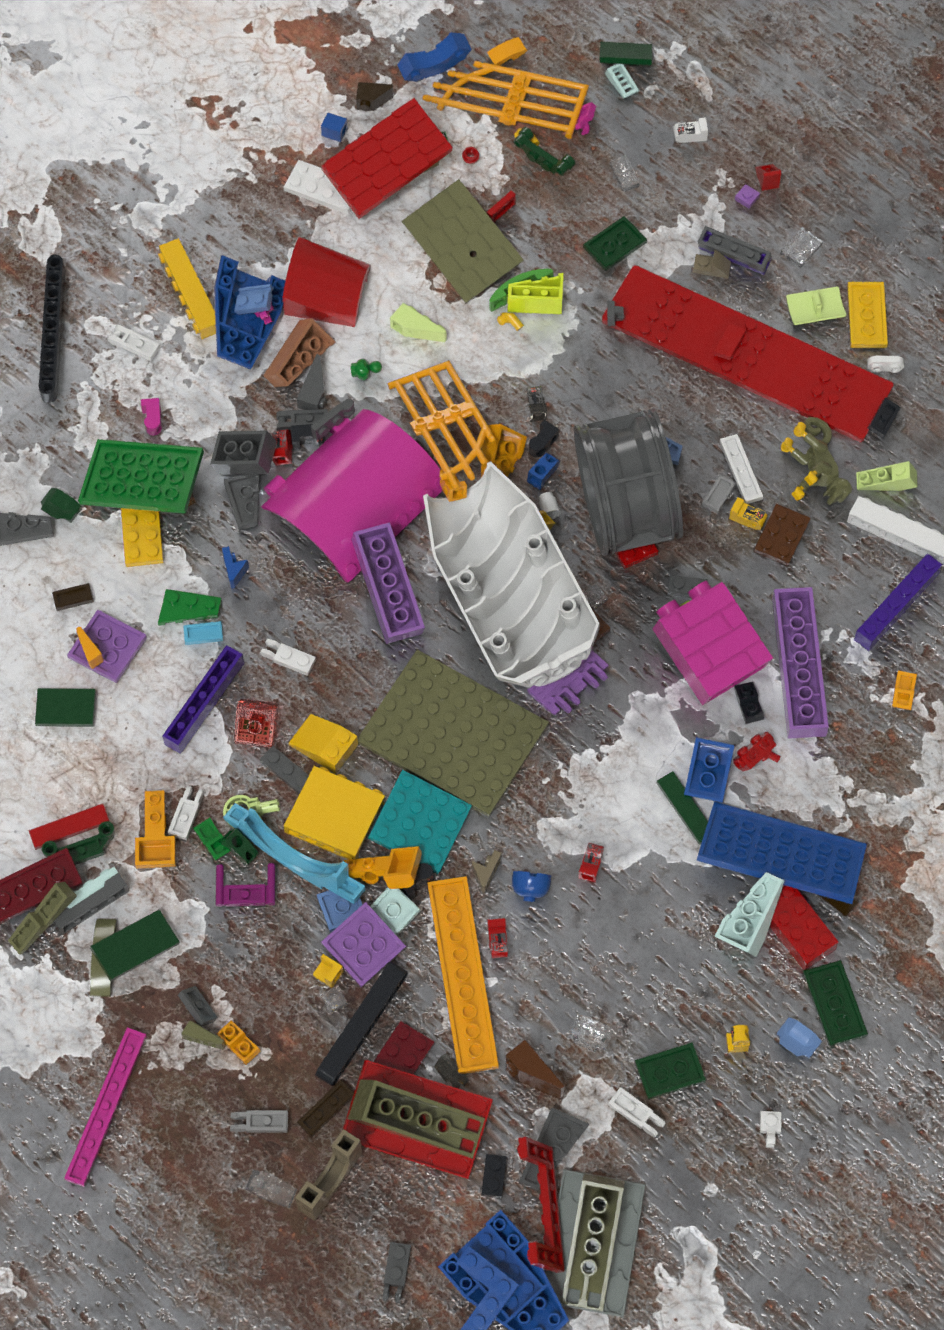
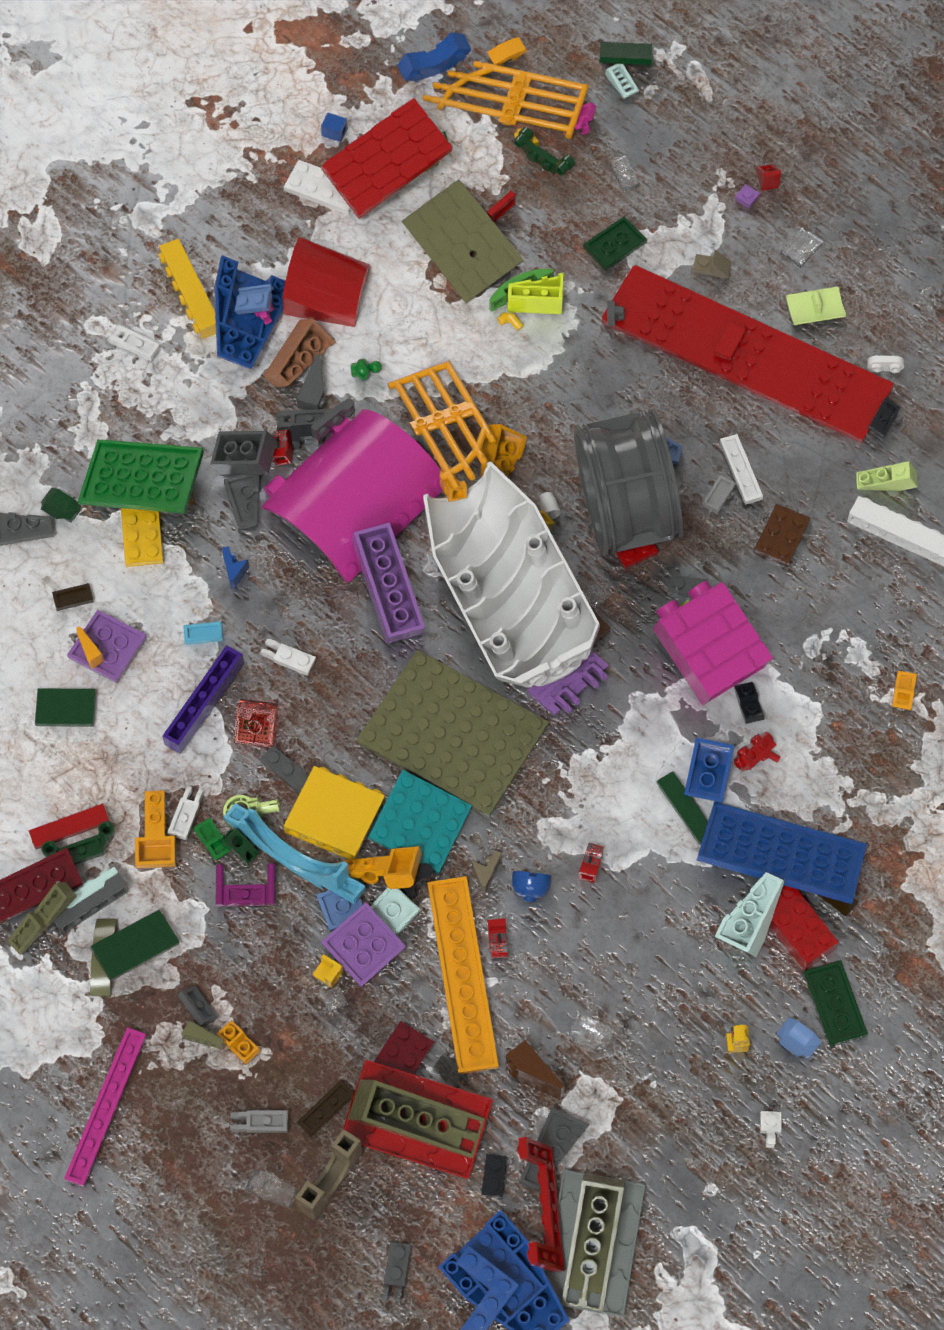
(52, 335): black beam -> none
(152, 409): dark pink leg -> none
(184, 606): green wing -> none
(324, 742): yellow slope -> none
(361, 1024): black beam -> none
(373, 95): dark brown slope -> none
(414, 325): yellowish green slope -> none
(470, 151): red plate -> none
(536, 403): clear smoke leg -> none
(542, 471): blue leg -> none
(543, 441): black leg -> none
(635, 1111): white hinge -> none
(670, 1071): dark green plate -> none
(691, 131): white leg -> none
(735, 250): dark grey piece -> none
(747, 515): yellow leg -> none
(800, 663): medium lavender brick -> none
(821, 464): olive animal -> none
(867, 315): yellow plate -> none
(897, 602): dark purple brick -> none

